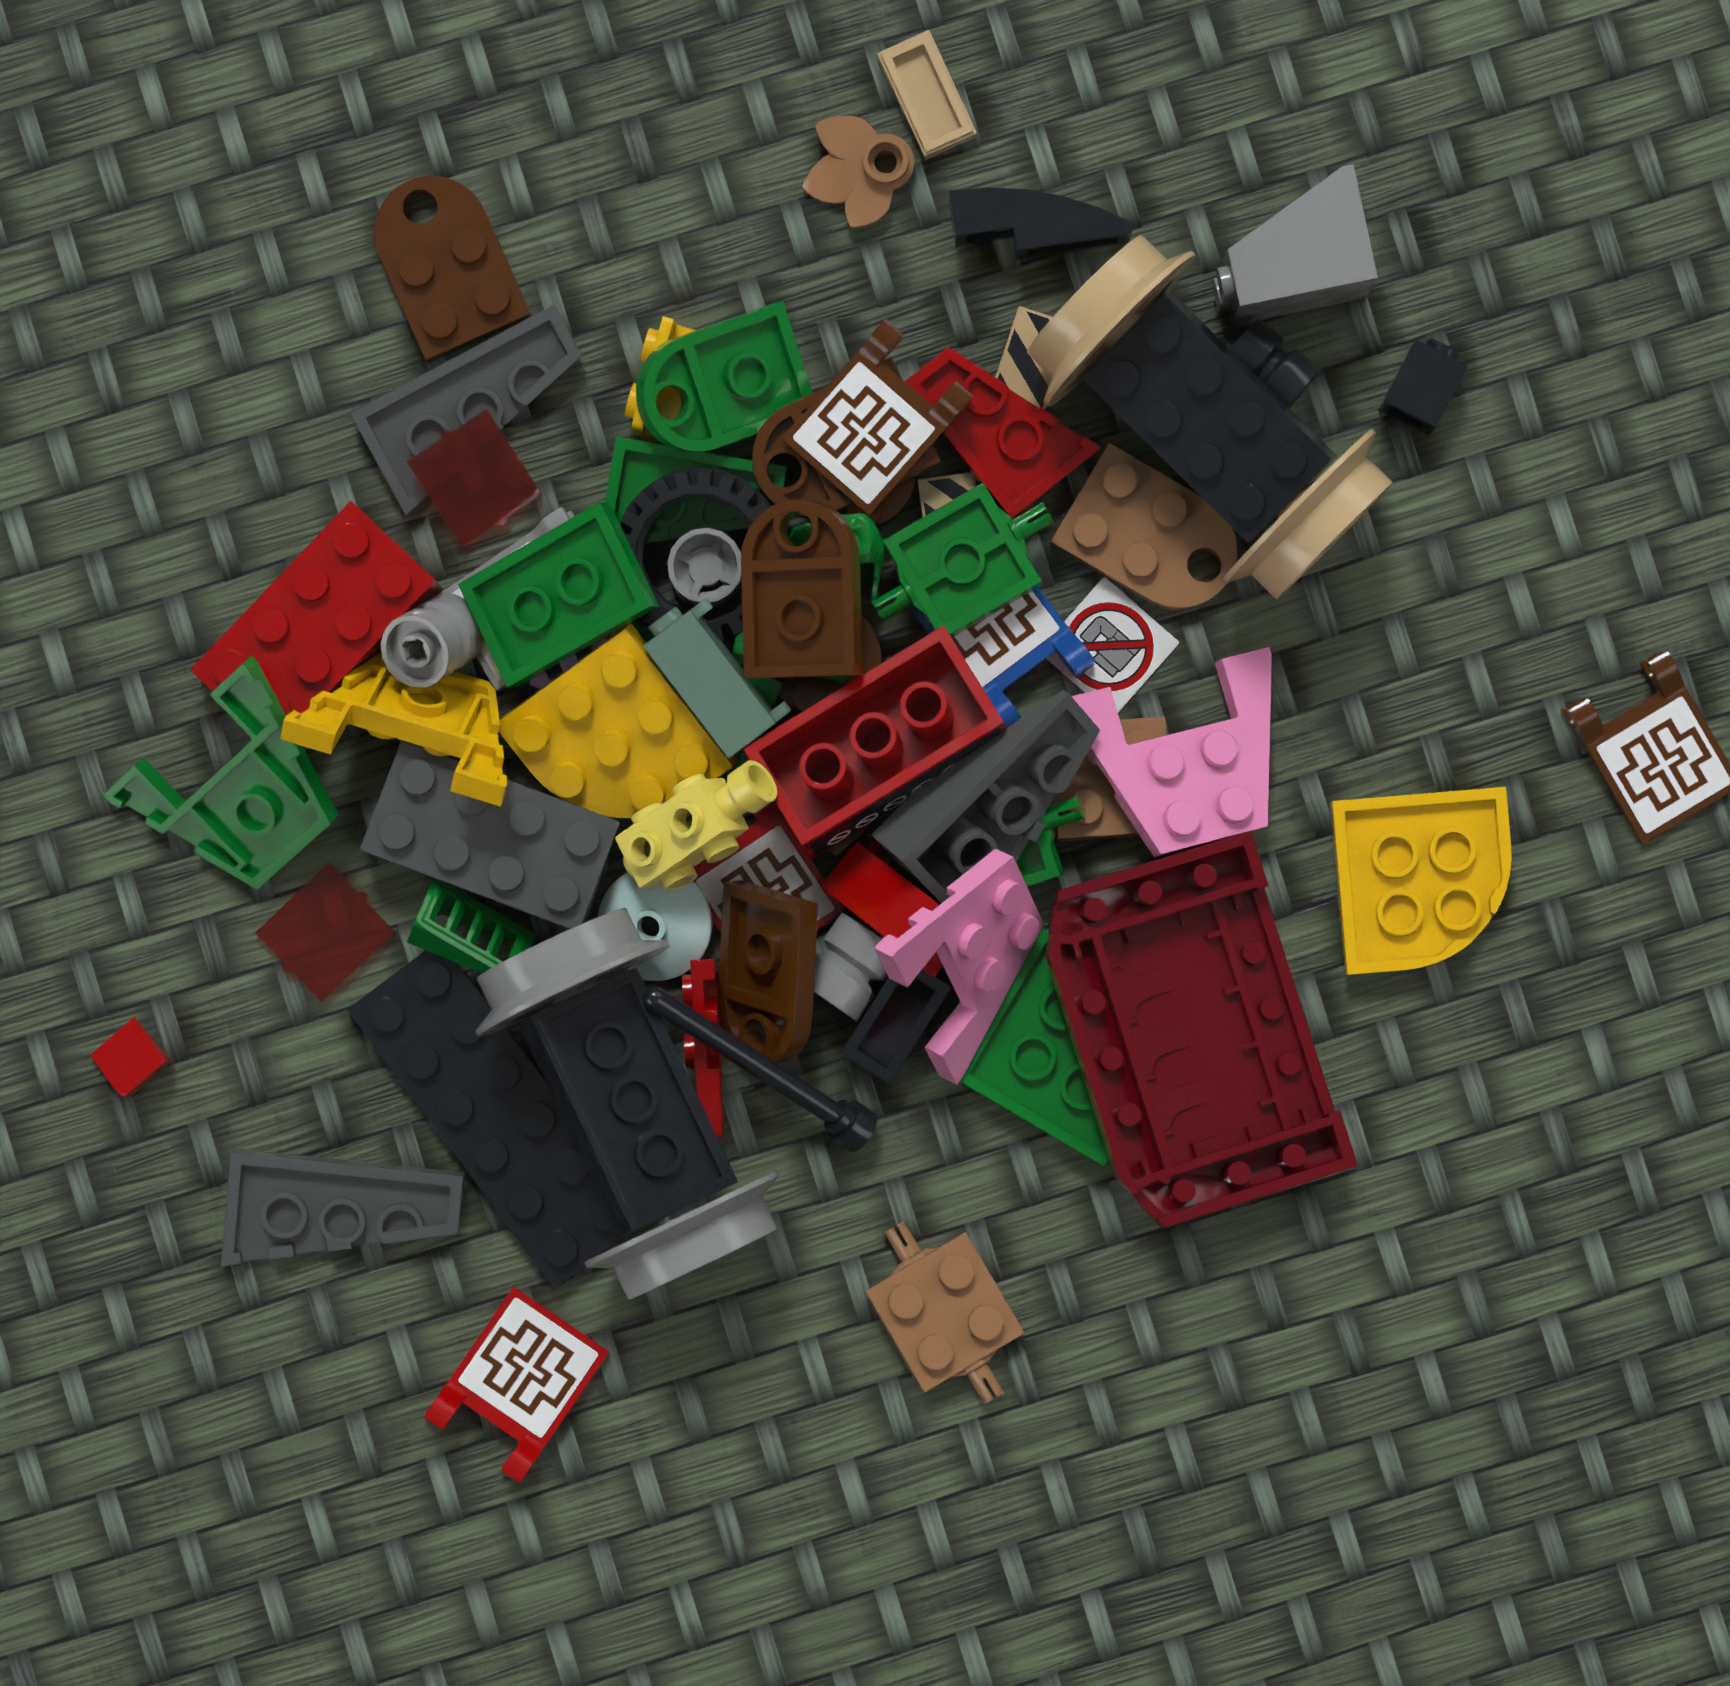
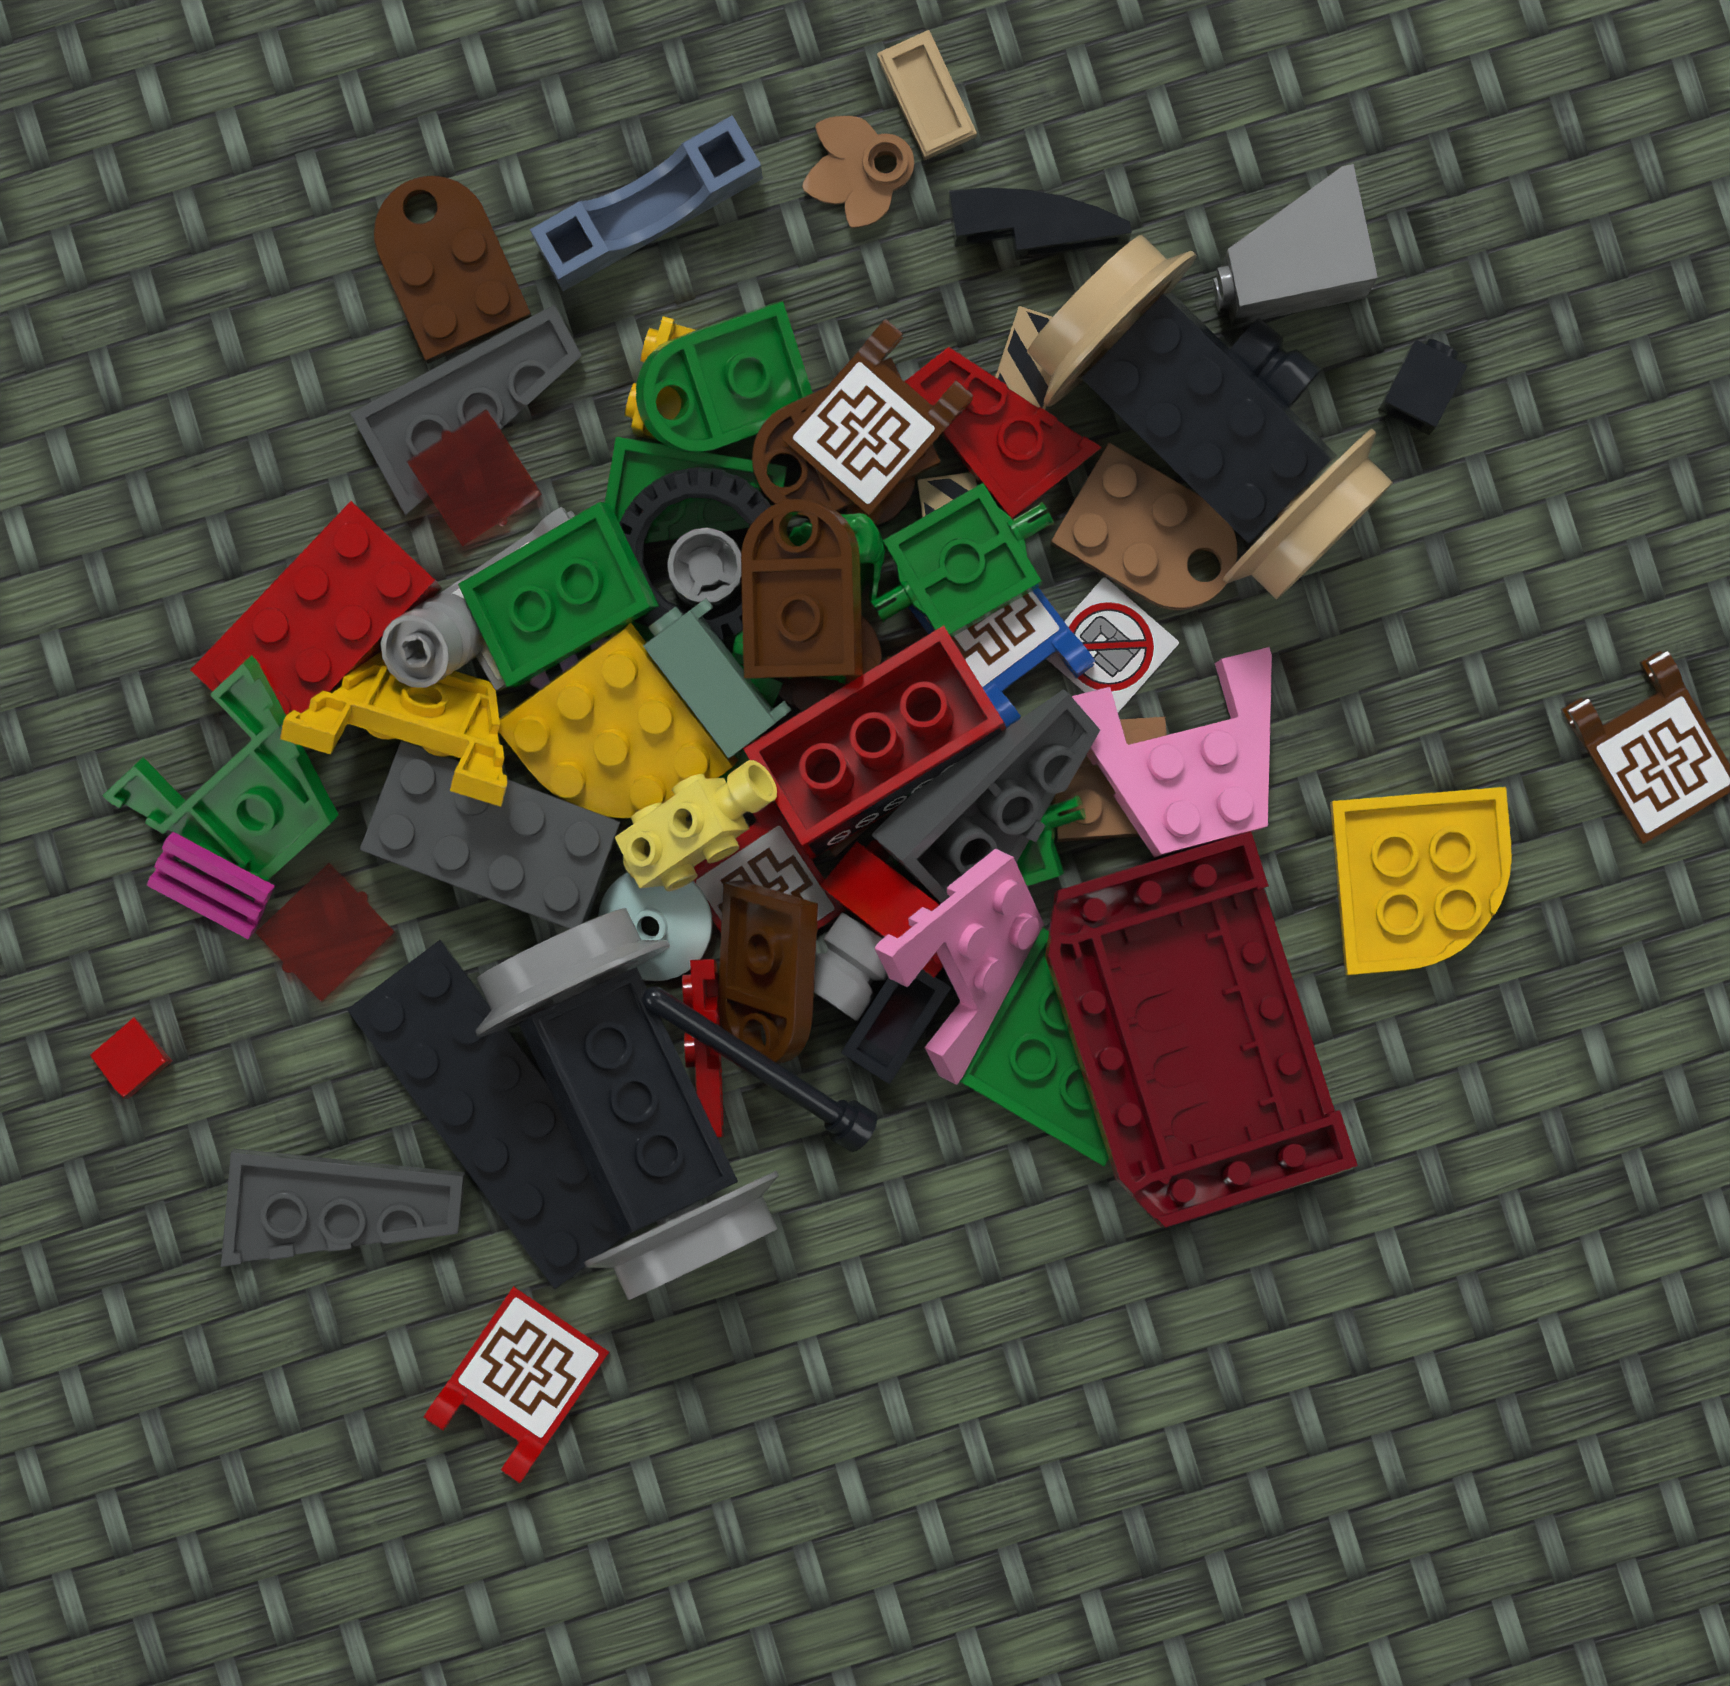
(208, 893): none -> dark pink tile
(462, 908): green slope -> none
(680, 188): none -> sand blue arch
(944, 1312): medium nougat plate -> none

